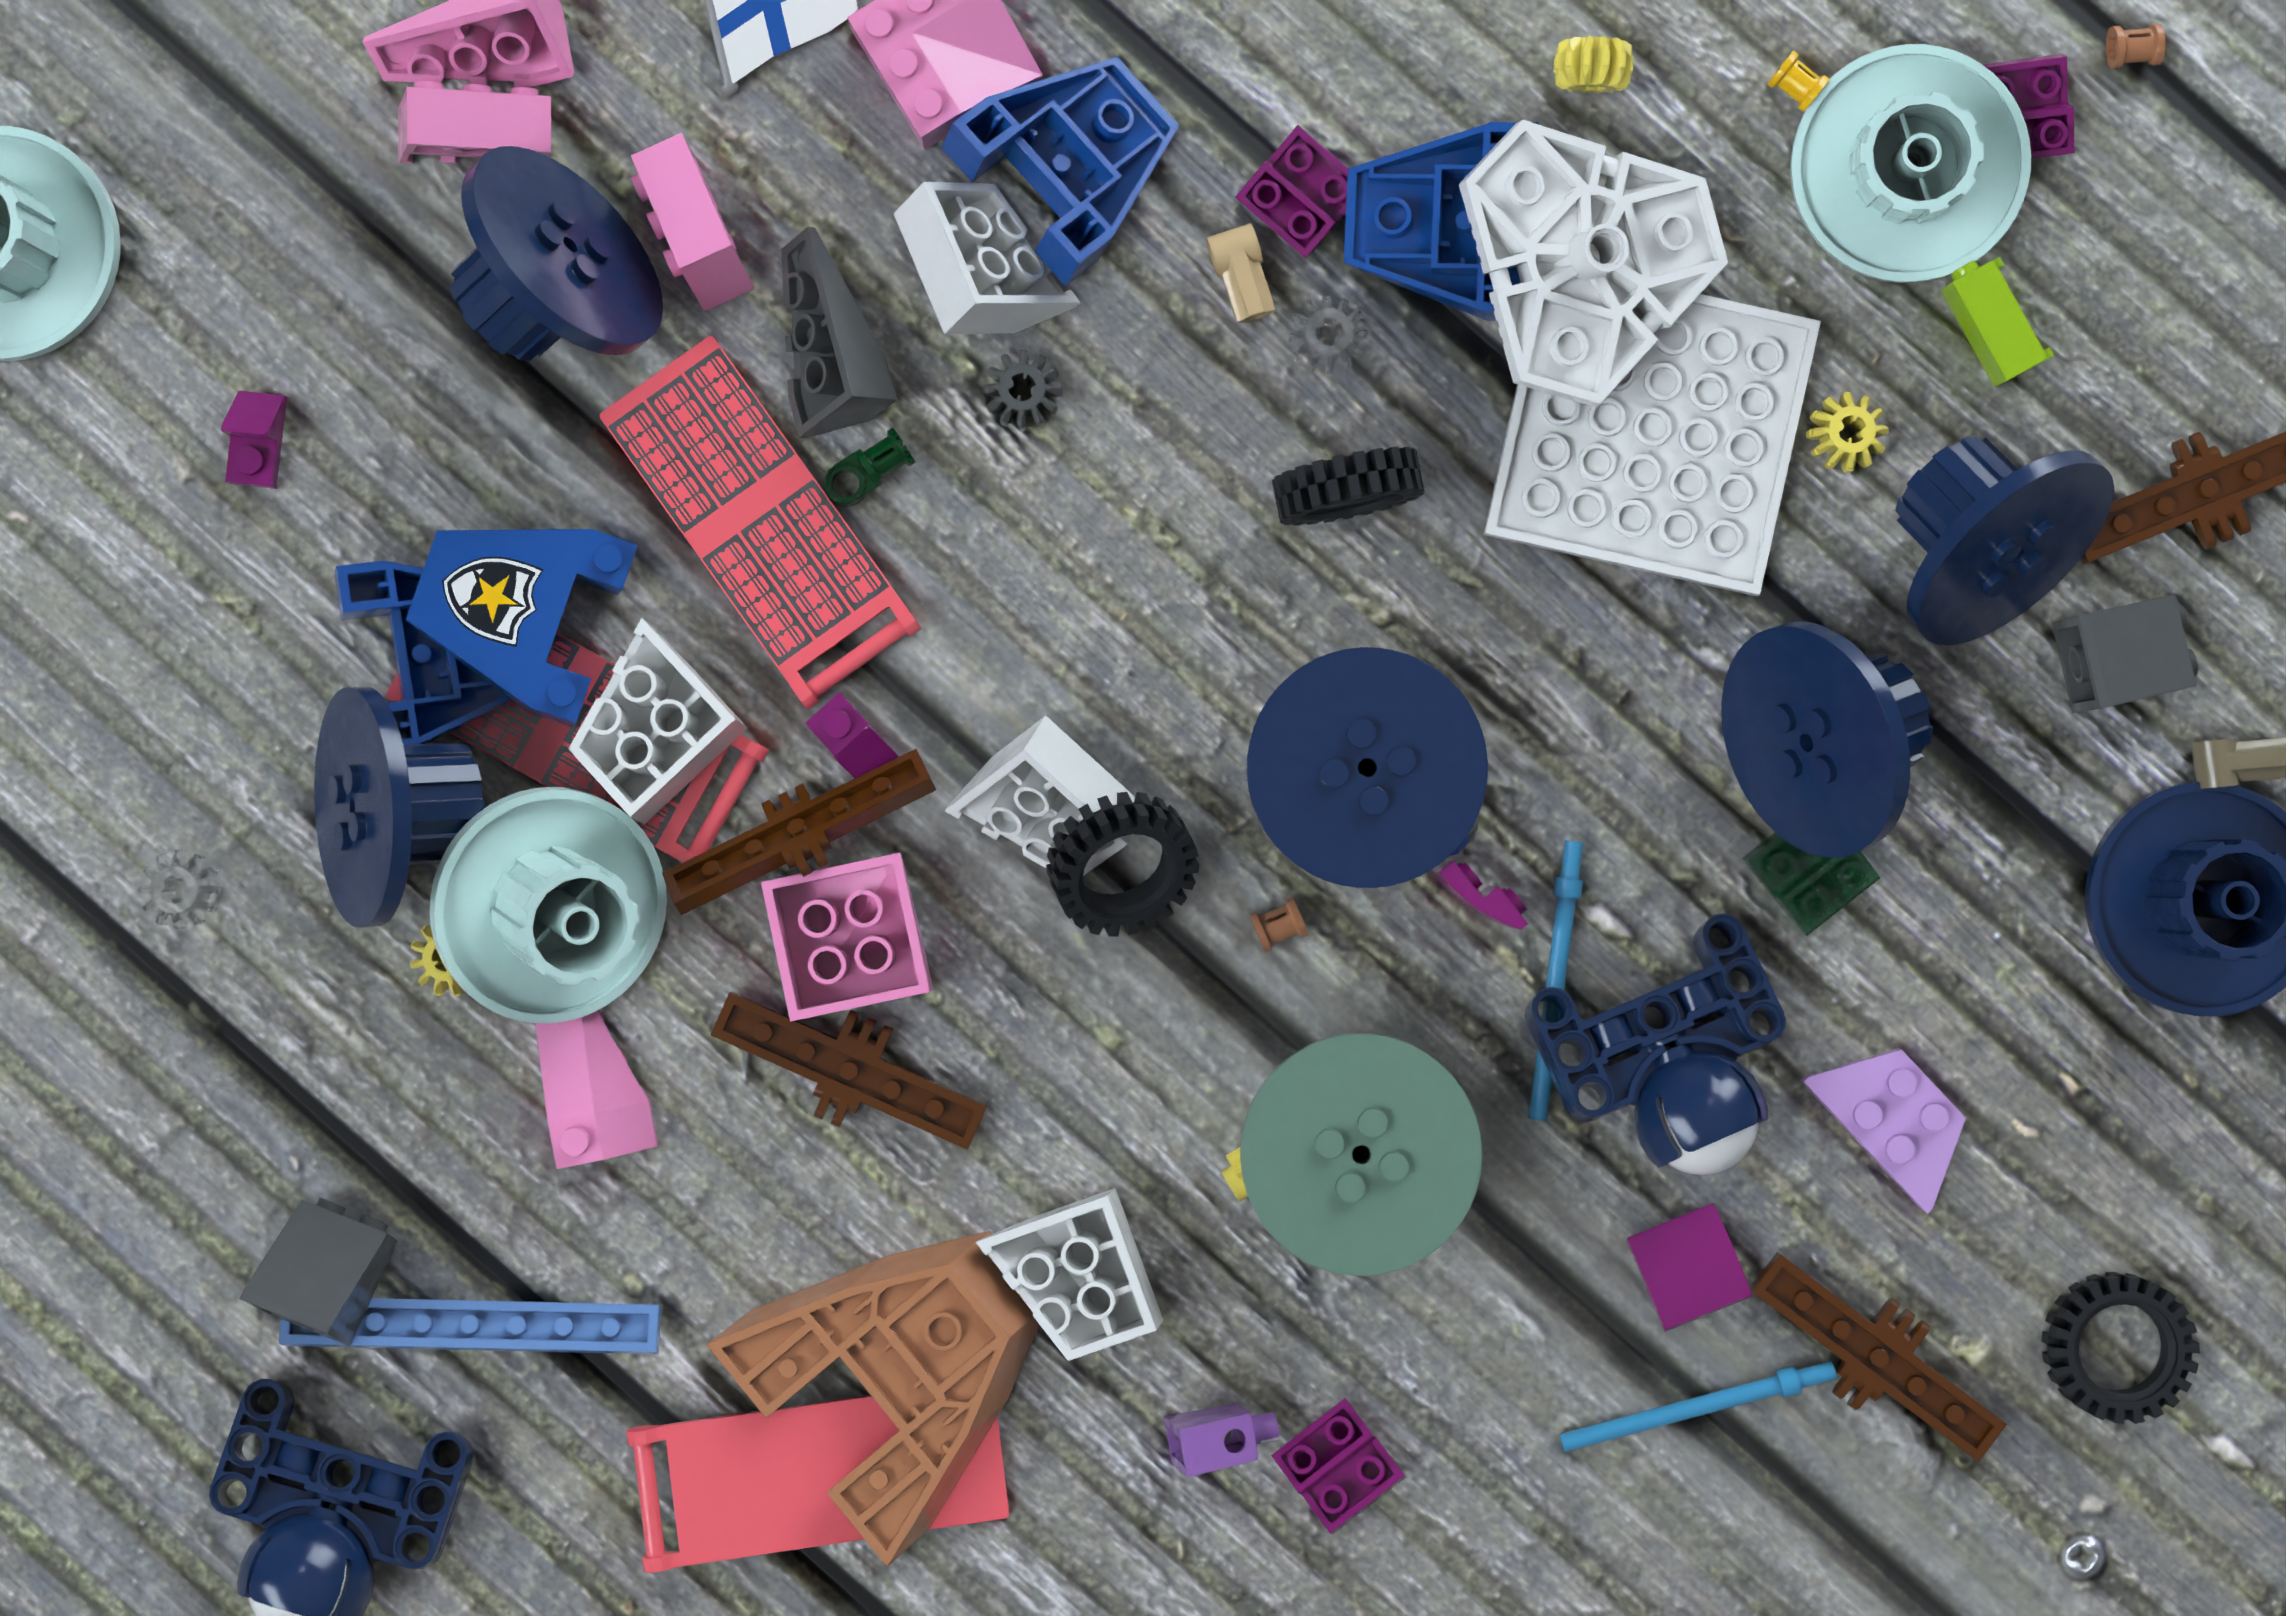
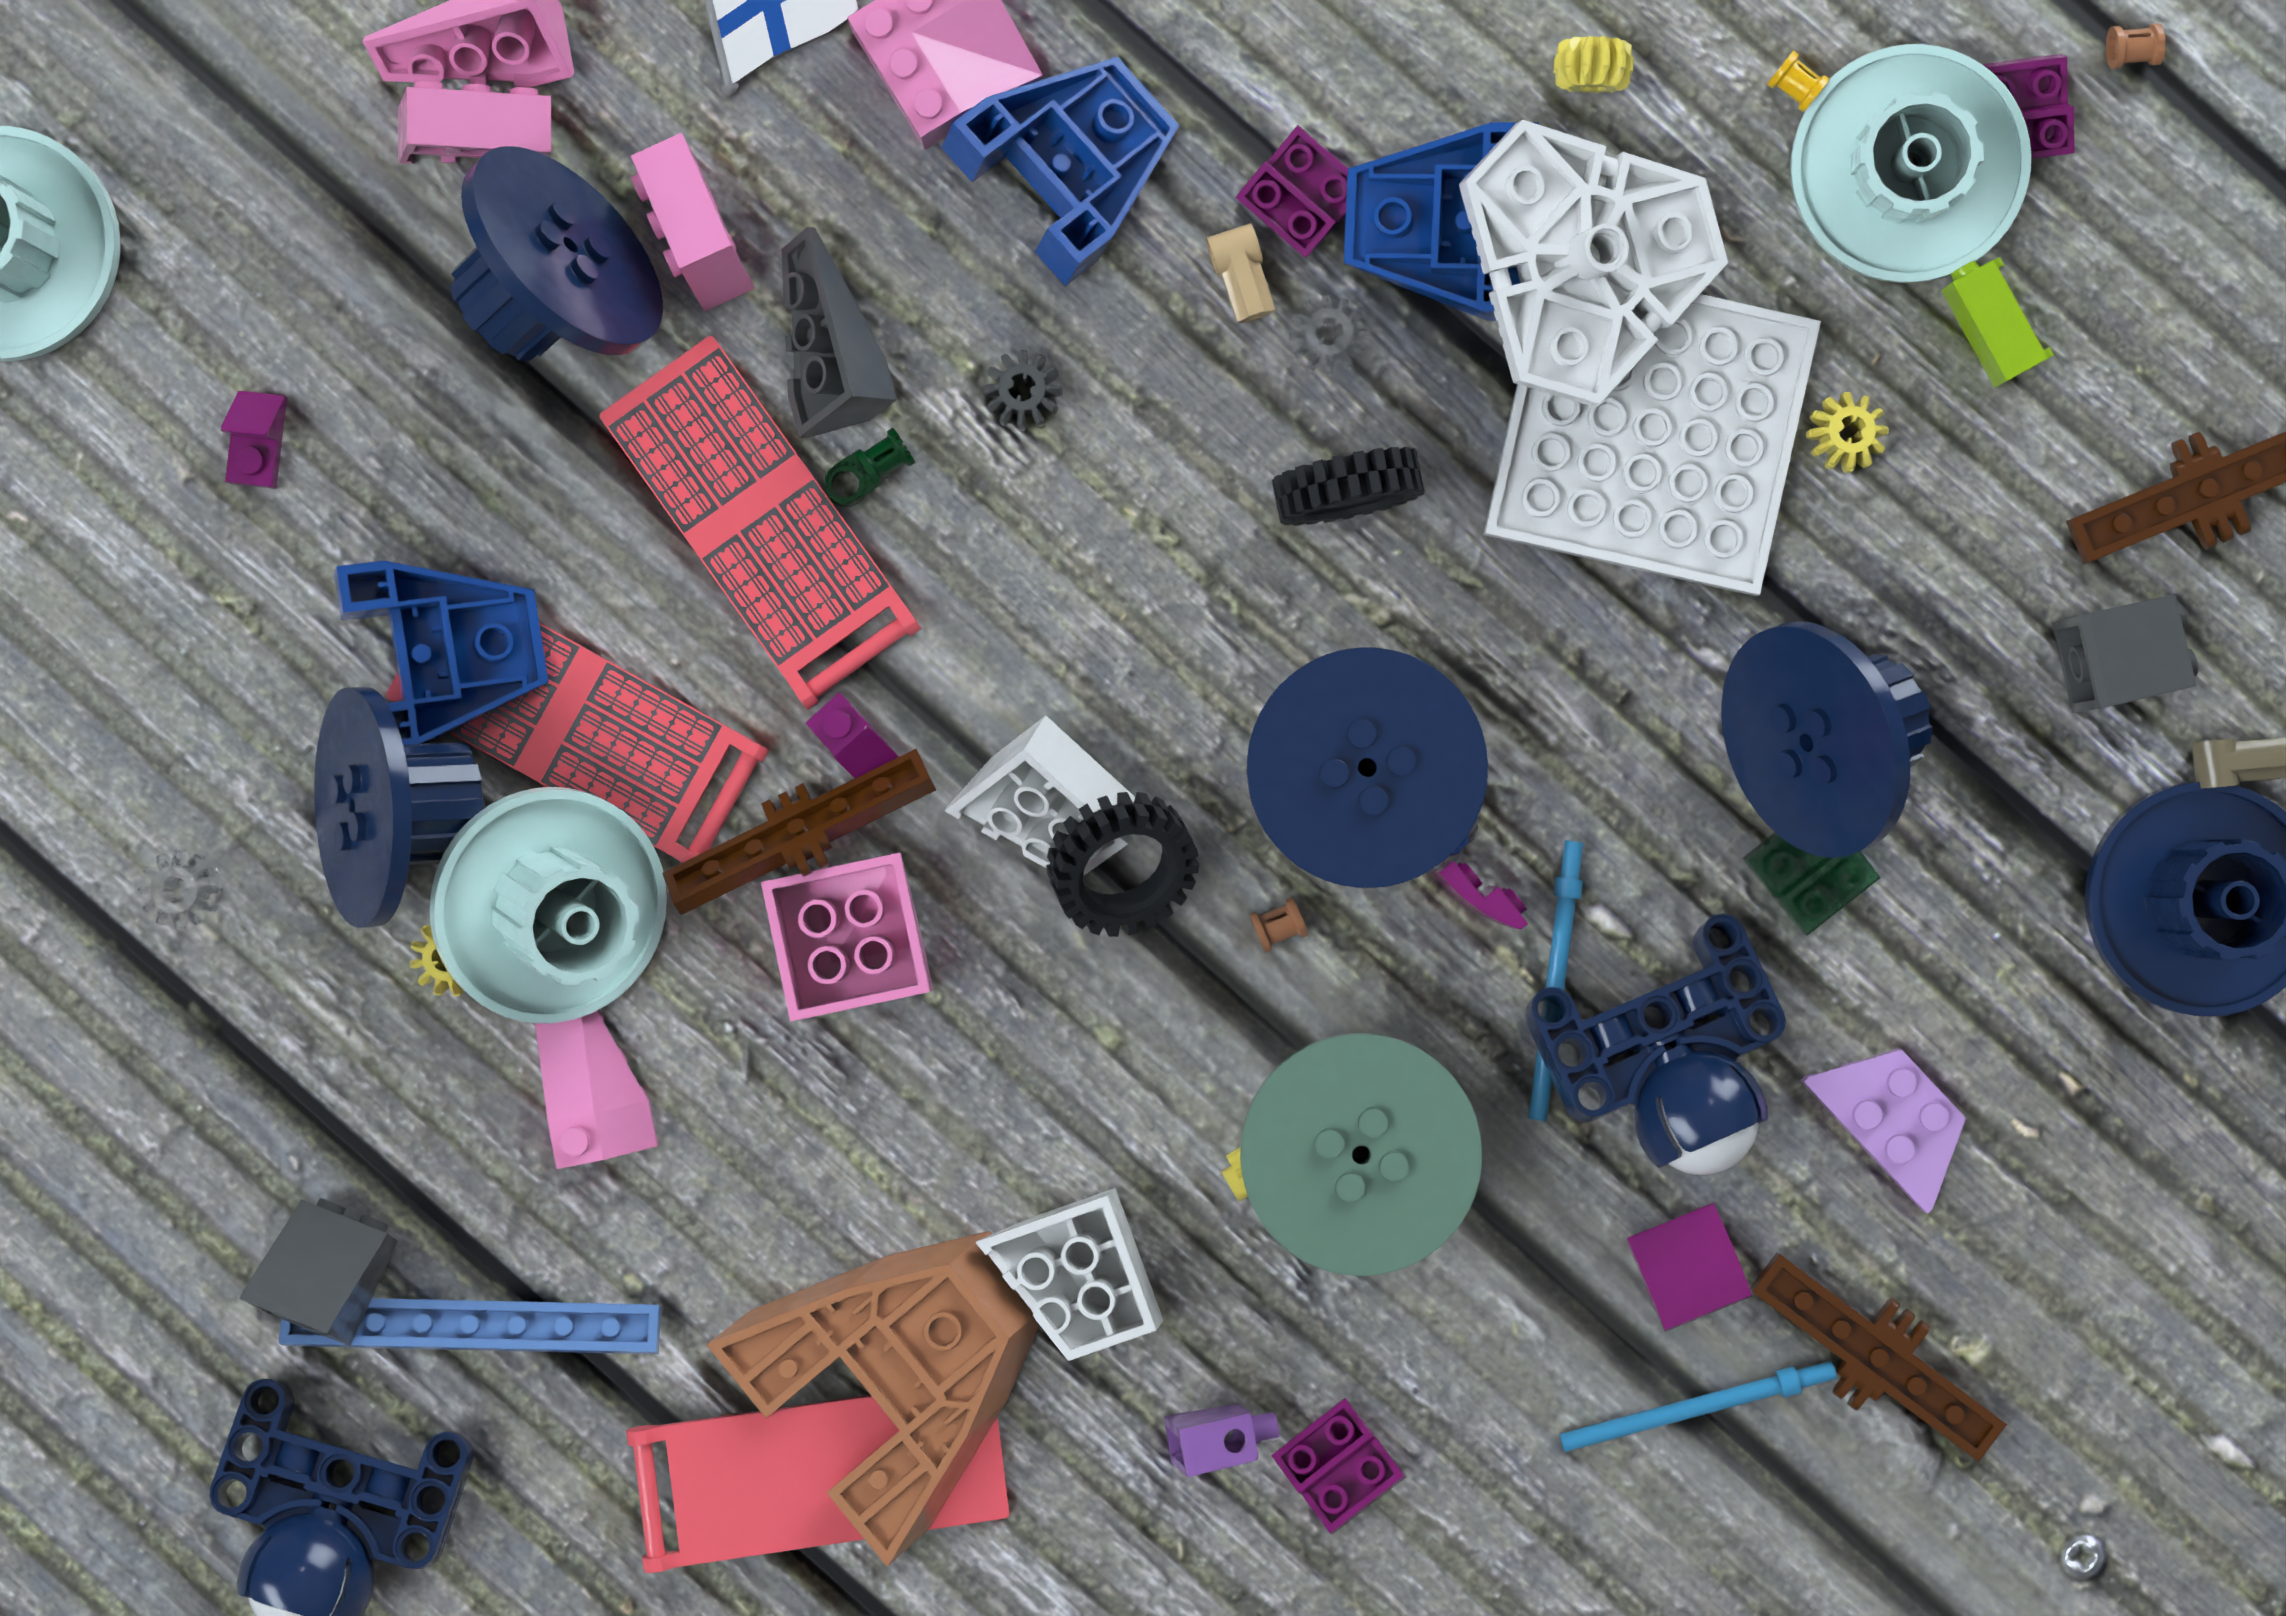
(500, 601): blue wedge -> none
(653, 727): white wedge -> none
(849, 1069): reddish brown hinge -> none
(977, 260): white wedge -> none
(1996, 534): dark blue piece -> none
(2174, 1357): black tyre -> none

